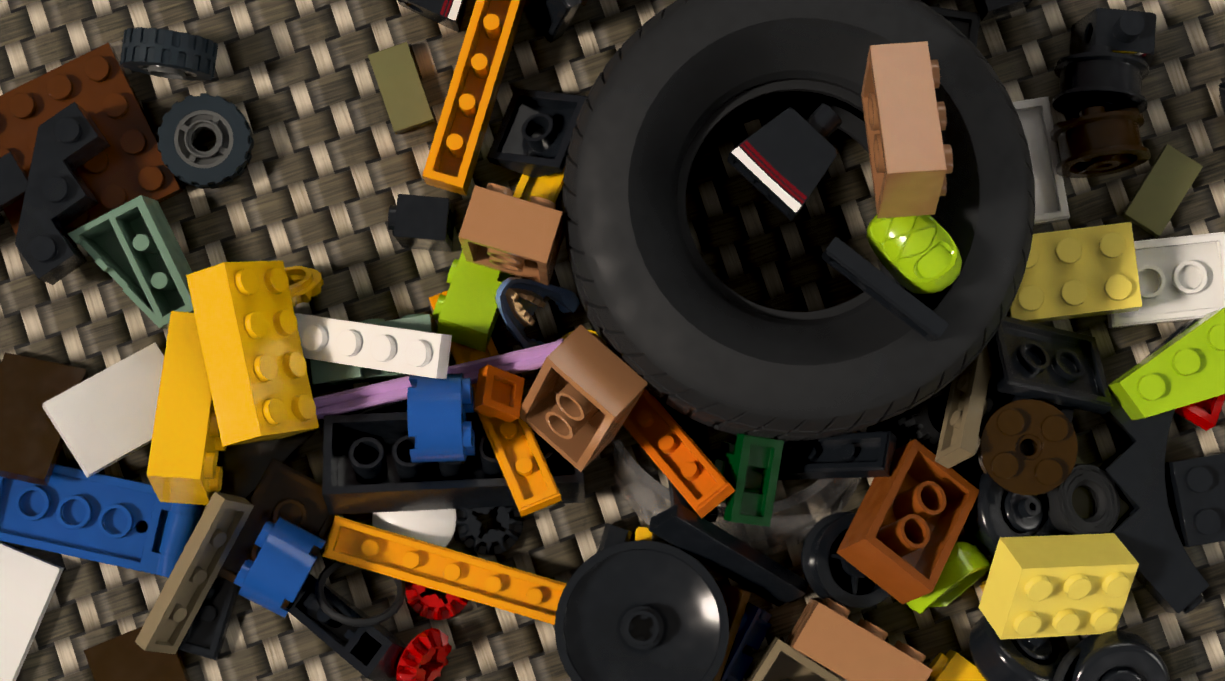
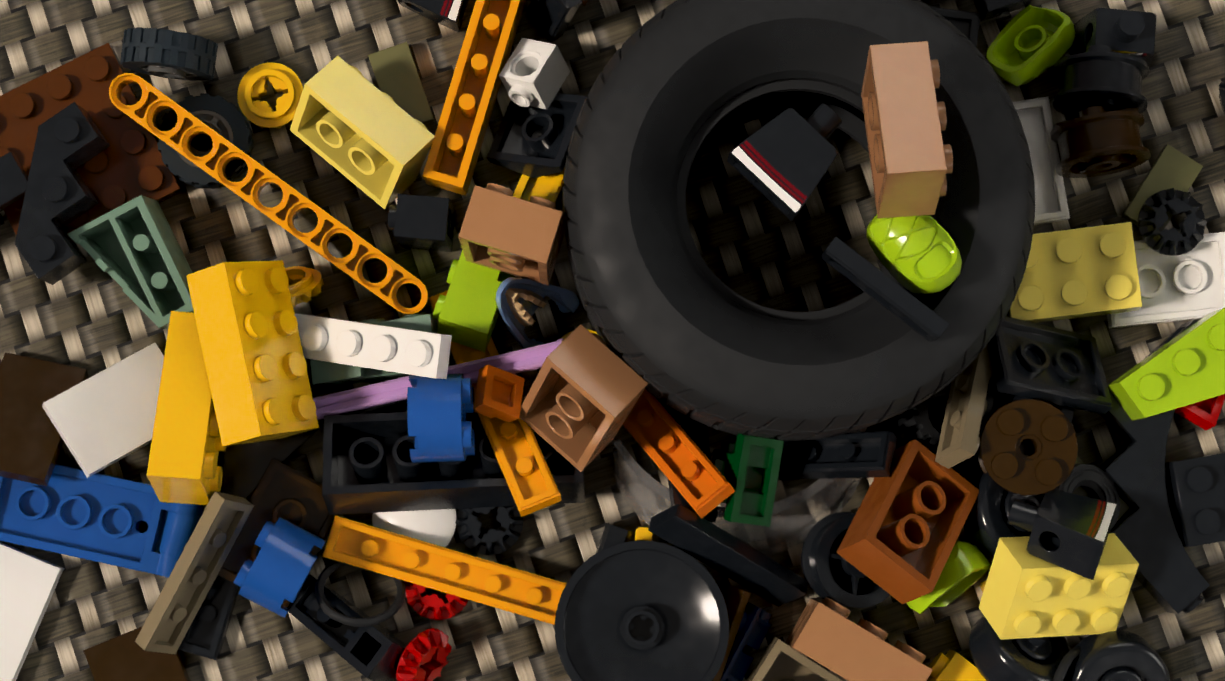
(254, 86): none -> yellow gear
(257, 178): none -> light orange beam
(361, 131): none -> light yellow brick
(534, 73): none -> white brick
(1030, 44): none -> lime piece
(1066, 529): none -> black torso
(1154, 215): none -> black gear

